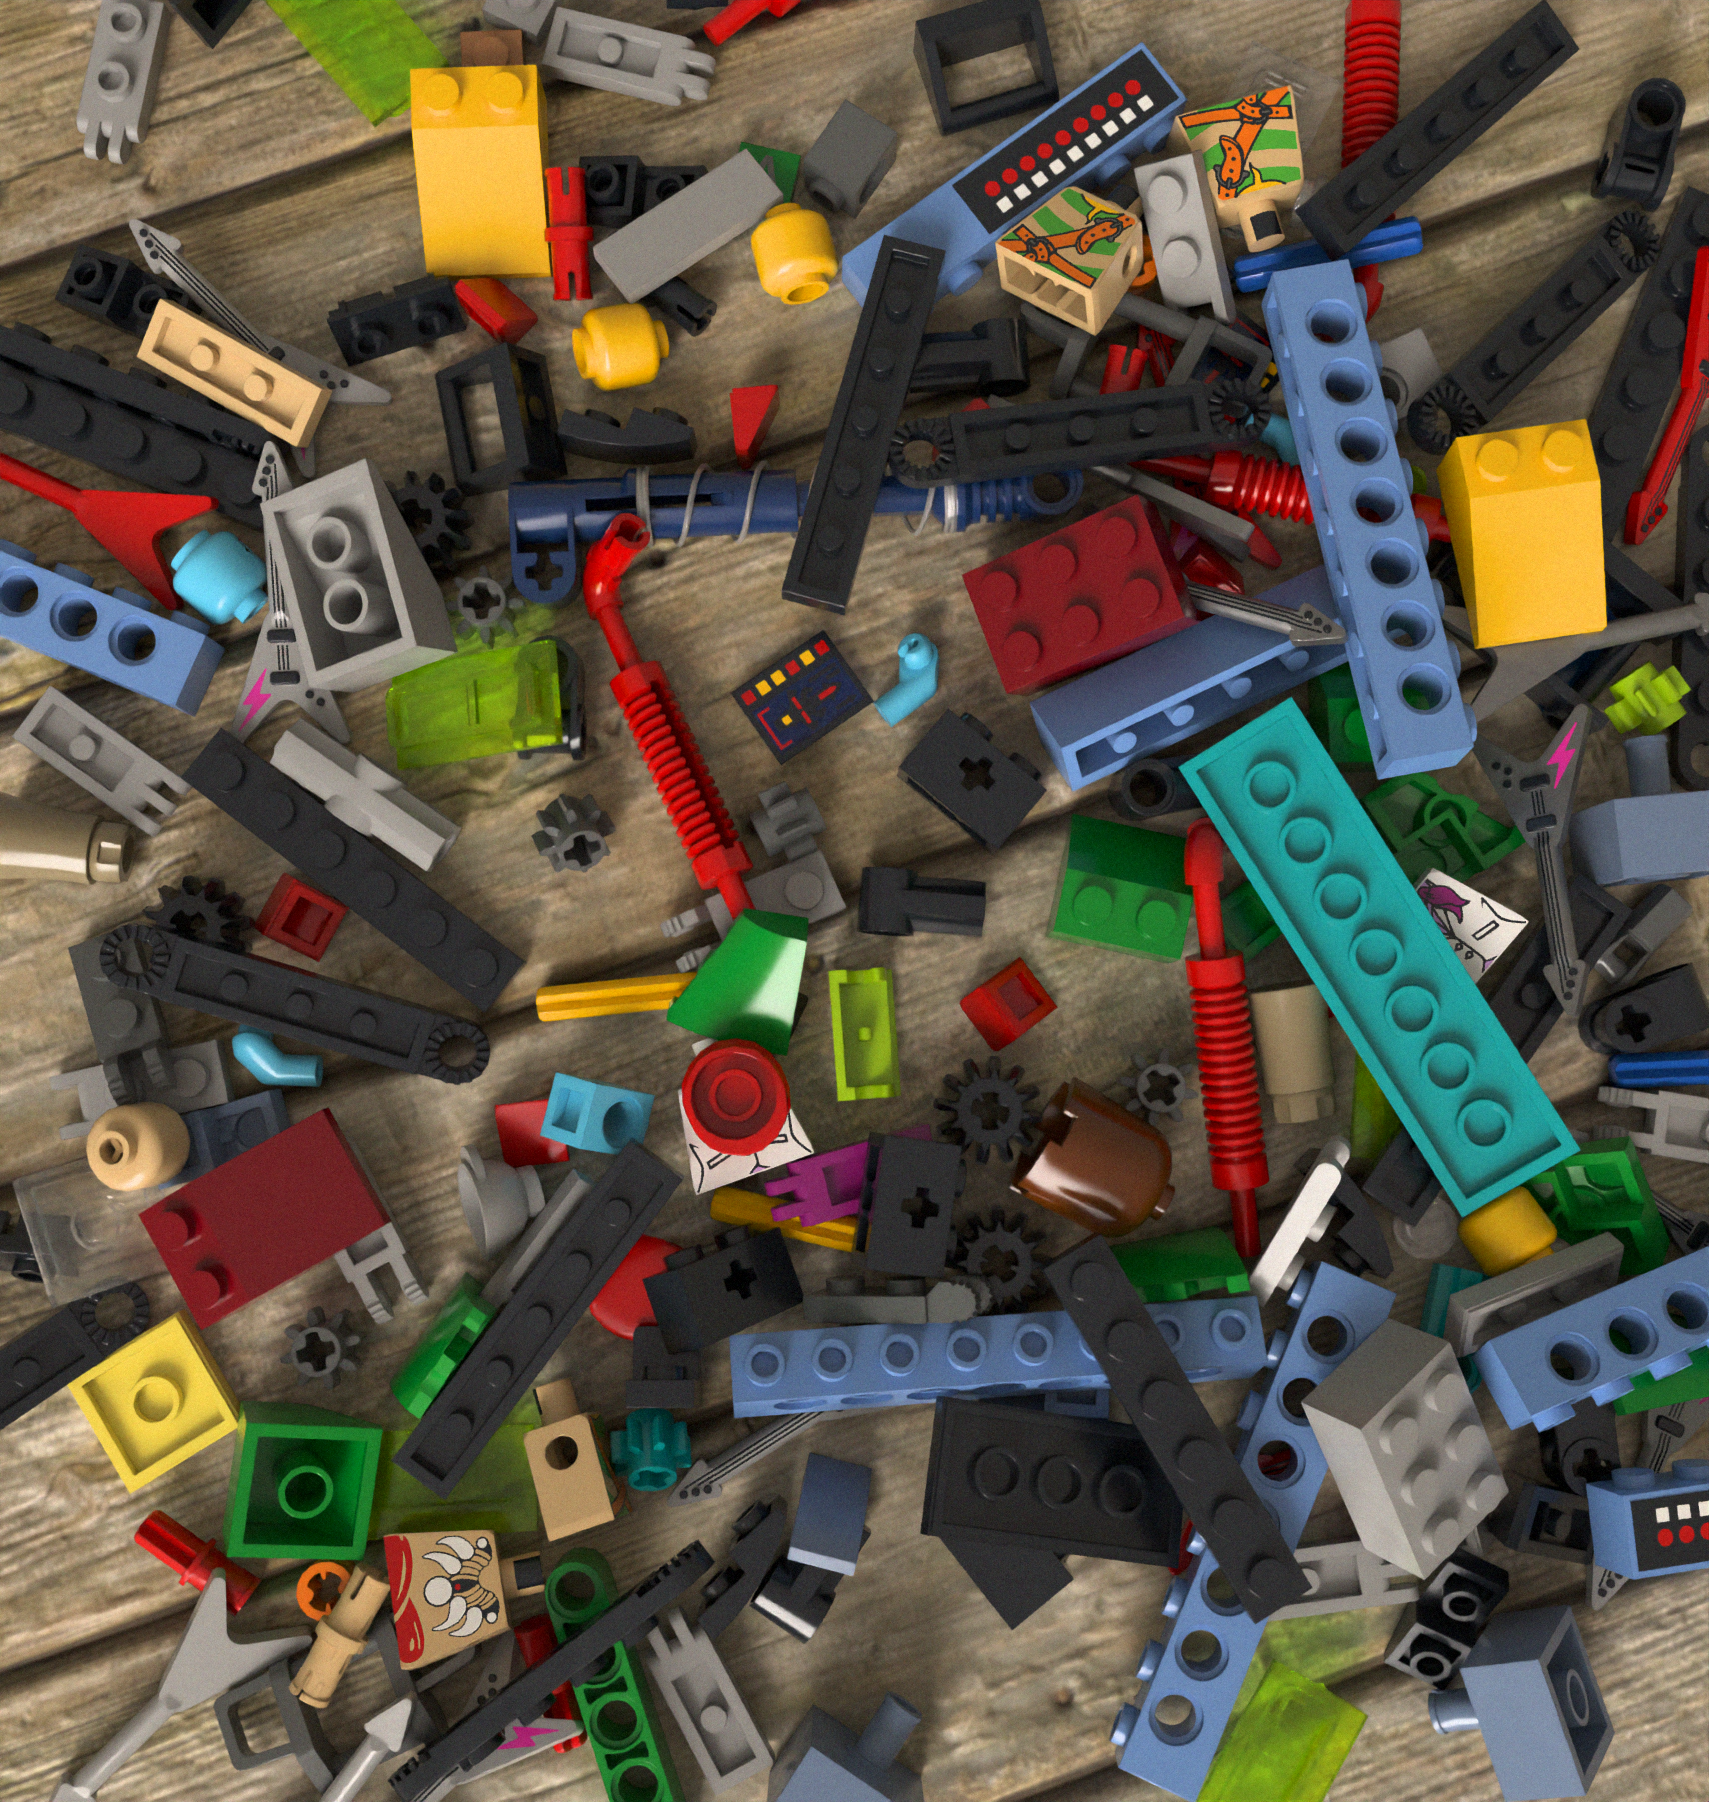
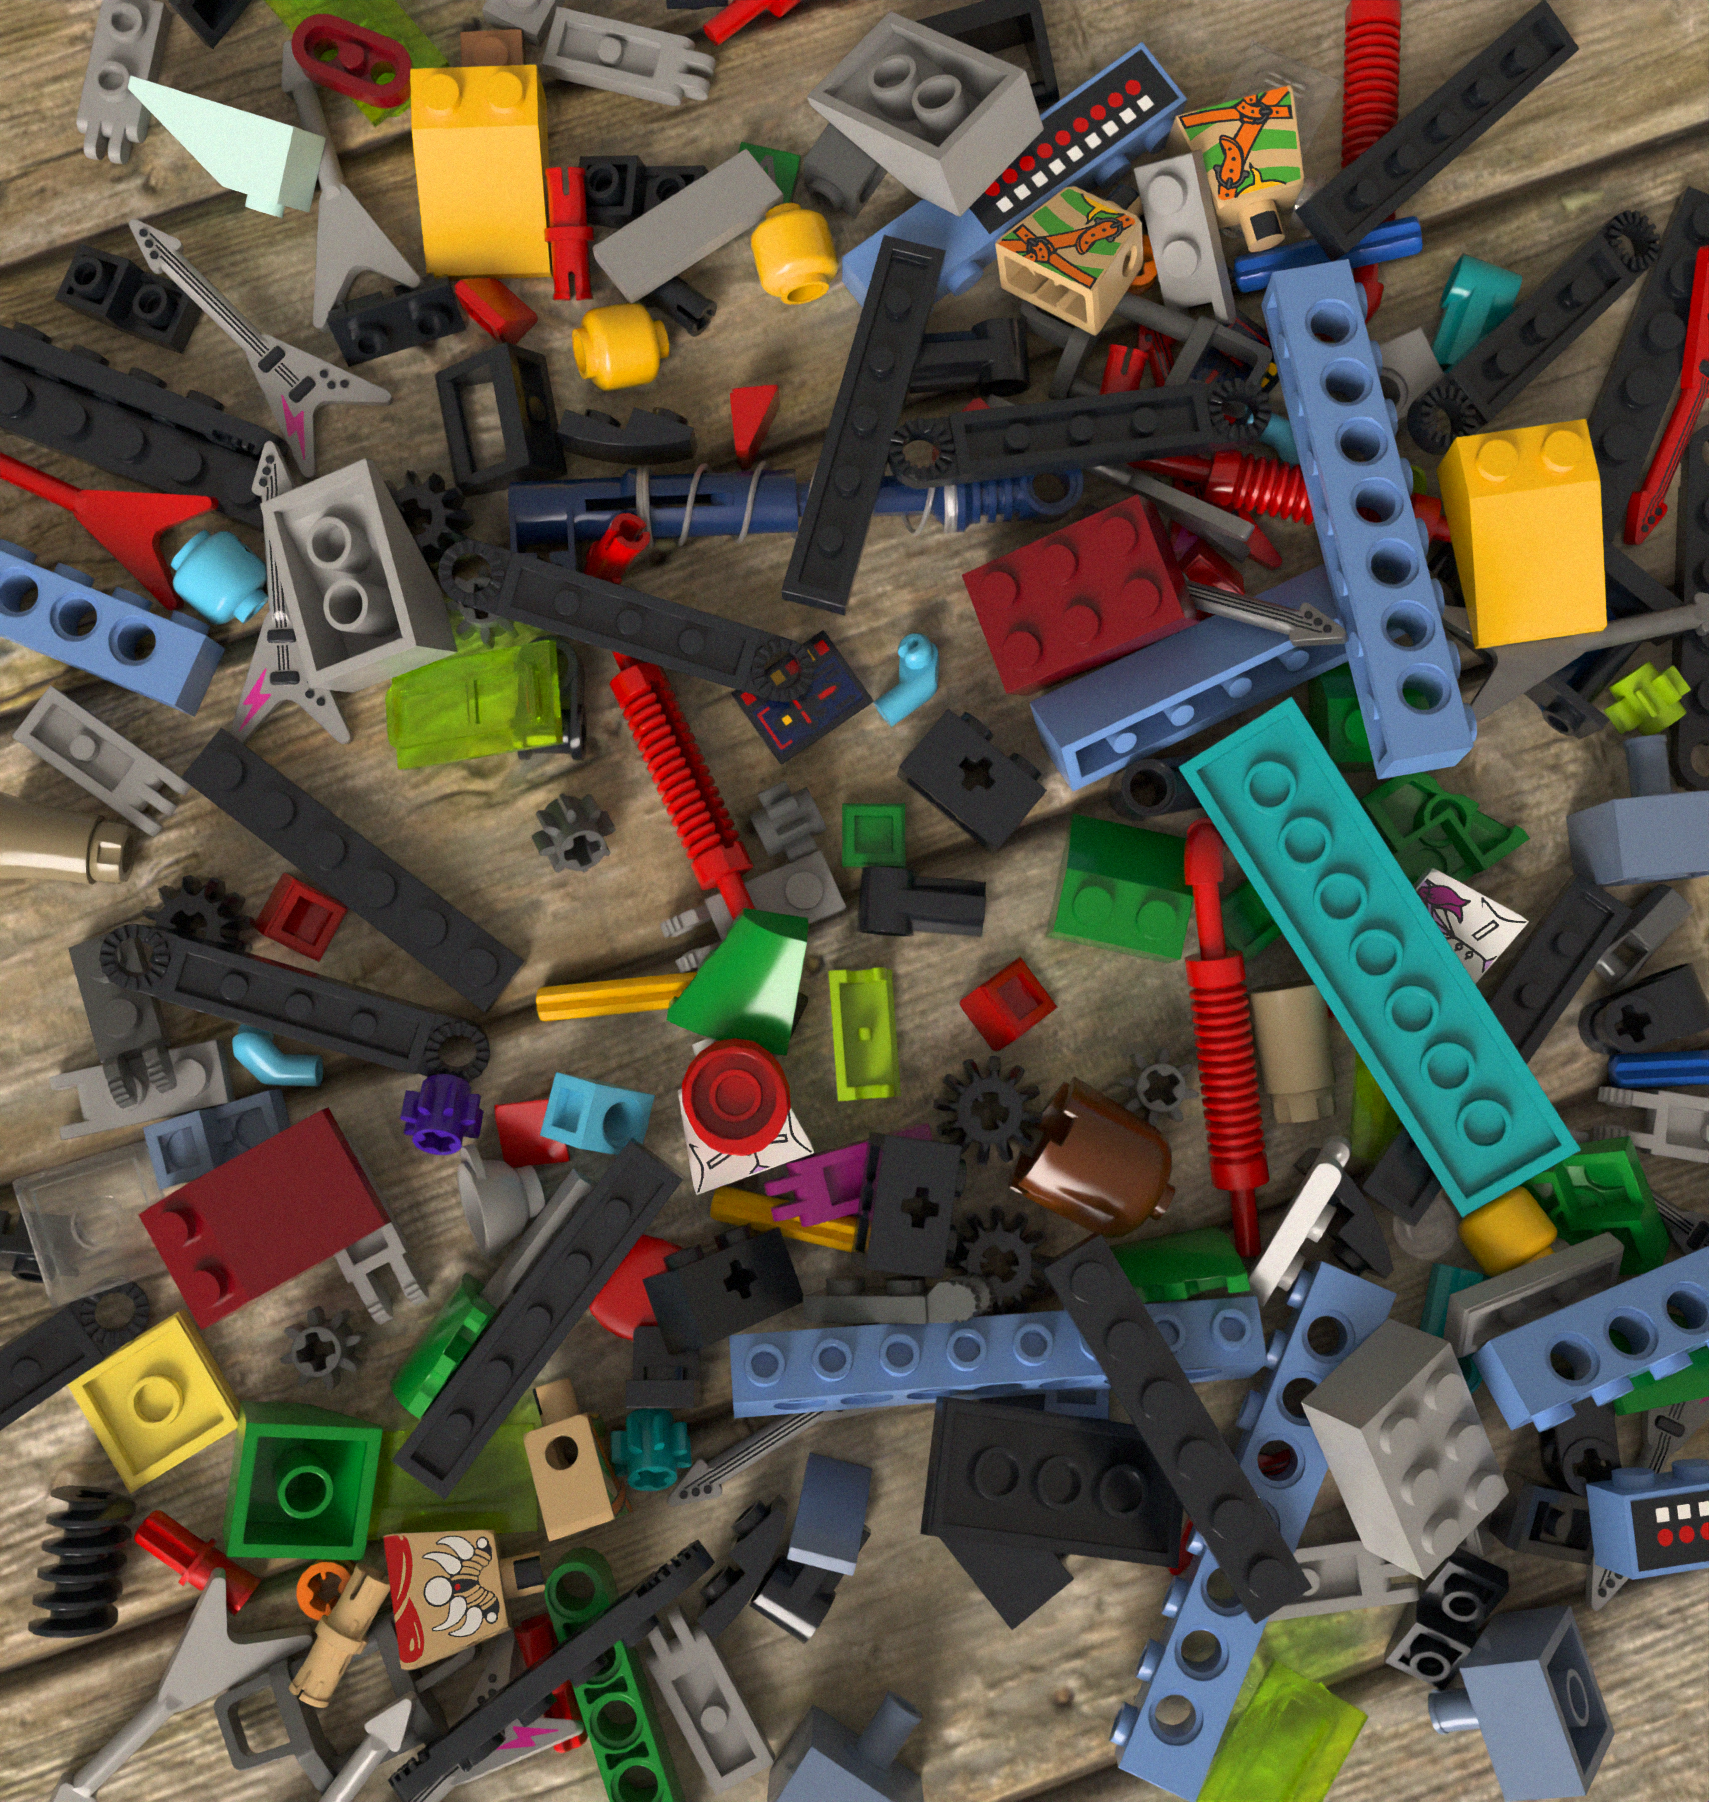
(86, 1564): none -> black piece
(138, 1146): tan head -> none
(234, 373): tan plate -> none
(240, 149): none -> light aqua slope
(347, 232): none -> light grey piece
(359, 61): none -> dark red plate
(365, 794): light grey piece -> none
(442, 1114): none -> dark purple gear
(626, 621): none -> black plate
(873, 835): none -> green tile
(930, 110): none -> light grey slope
(1472, 304): none -> teal piece
(1541, 805): flat silver piece -> none
(1637, 155): black piece -> none

